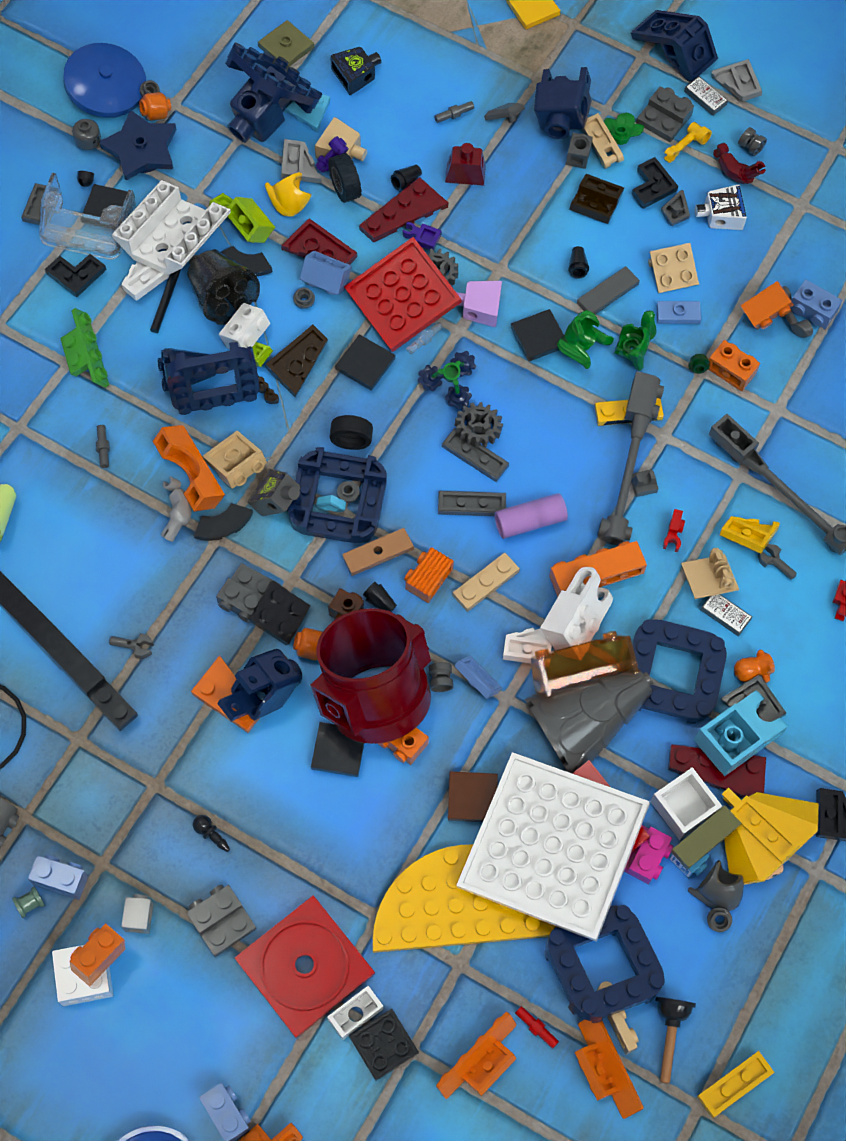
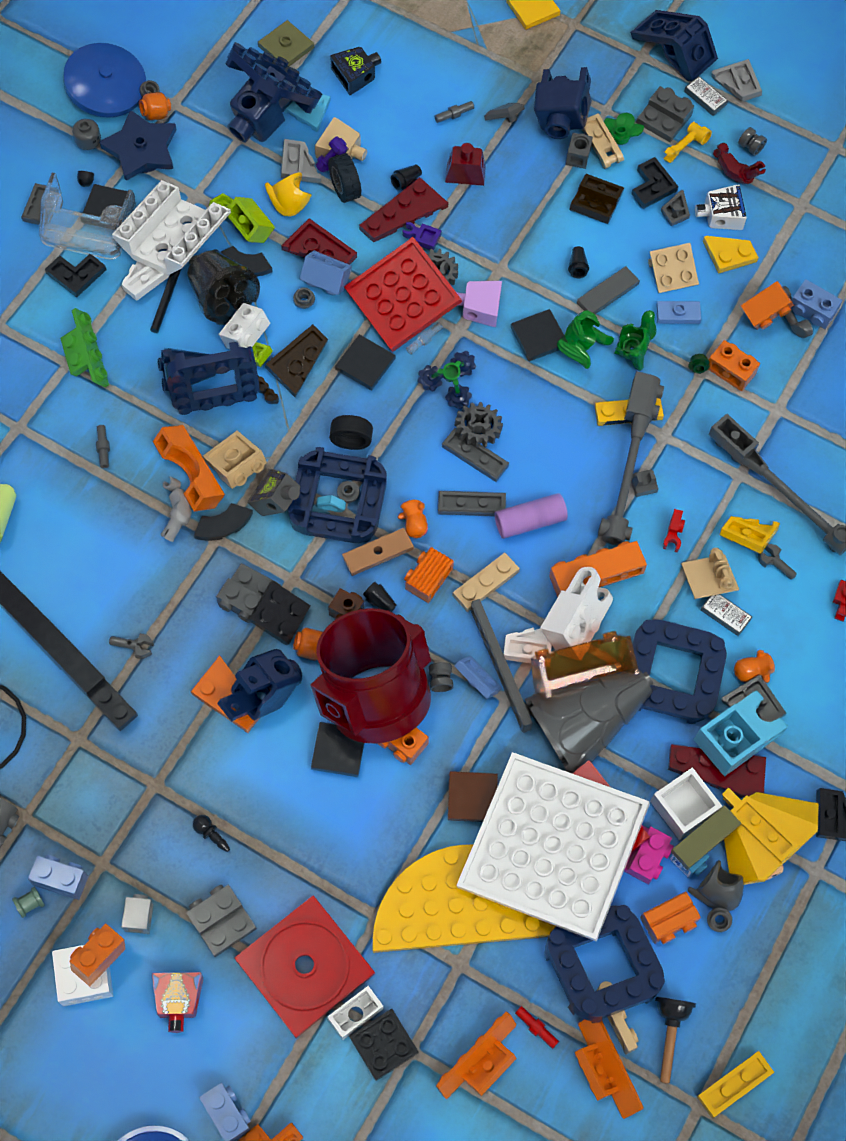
(177, 997): none -> torso
(416, 521): none -> orange animal
(501, 666): none -> dark grey tile
(670, 918): none -> orange brick
(729, 252): none -> yellow wing

